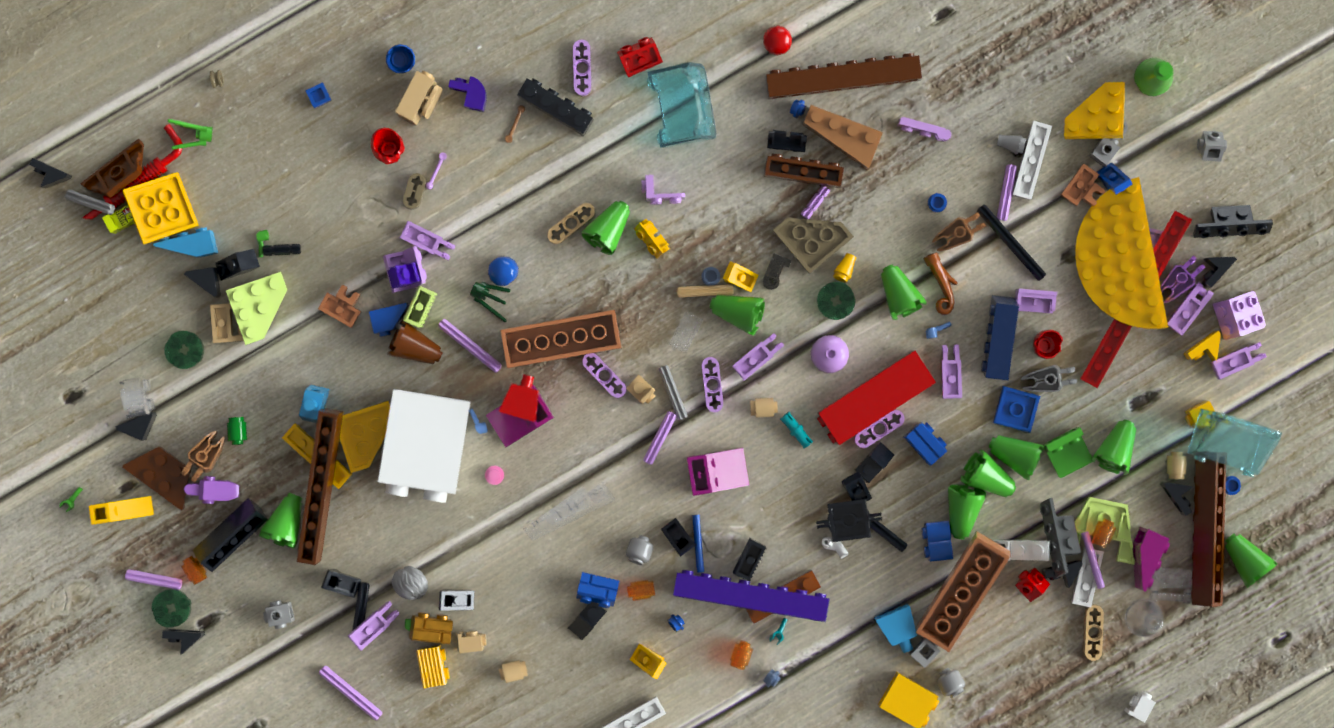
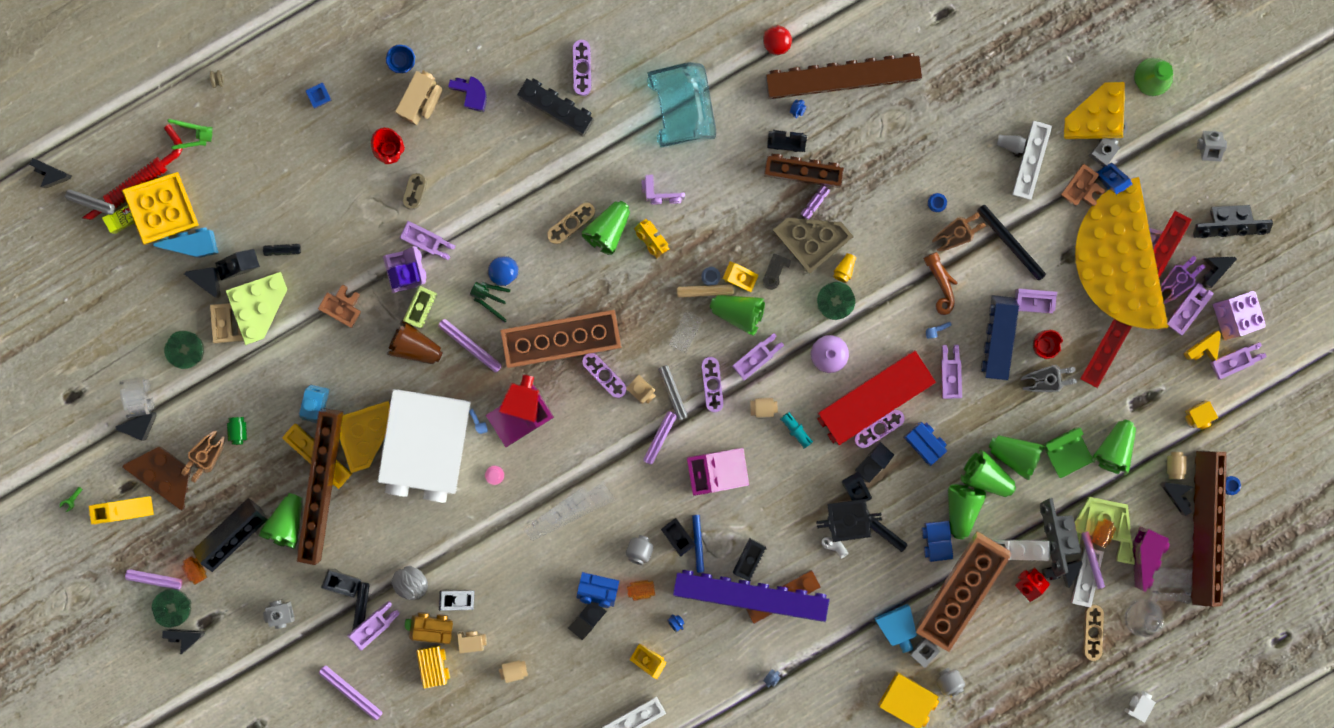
(117, 172): reddish brown wing -> none
(213, 490): medium lavender hinge -> none
(262, 236): bright green hand -> none
(387, 318): blue slope -> none
(442, 156): lavender hinge -> none
(508, 138): medium nougat hinge -> none
(639, 56): red bracket -> none
(741, 655): clear orange brick -> none
(778, 633): teal hand -> none
(845, 135): medium nougat wedge -> none
(900, 293): bright green cone -> none
(925, 129): lavender hinge -> none
(1006, 193): lavender axle -> none
(1016, 409): blue tile -> none
(1232, 442): clear light blue windscreen -> none
(1248, 559): bright green cone -> none

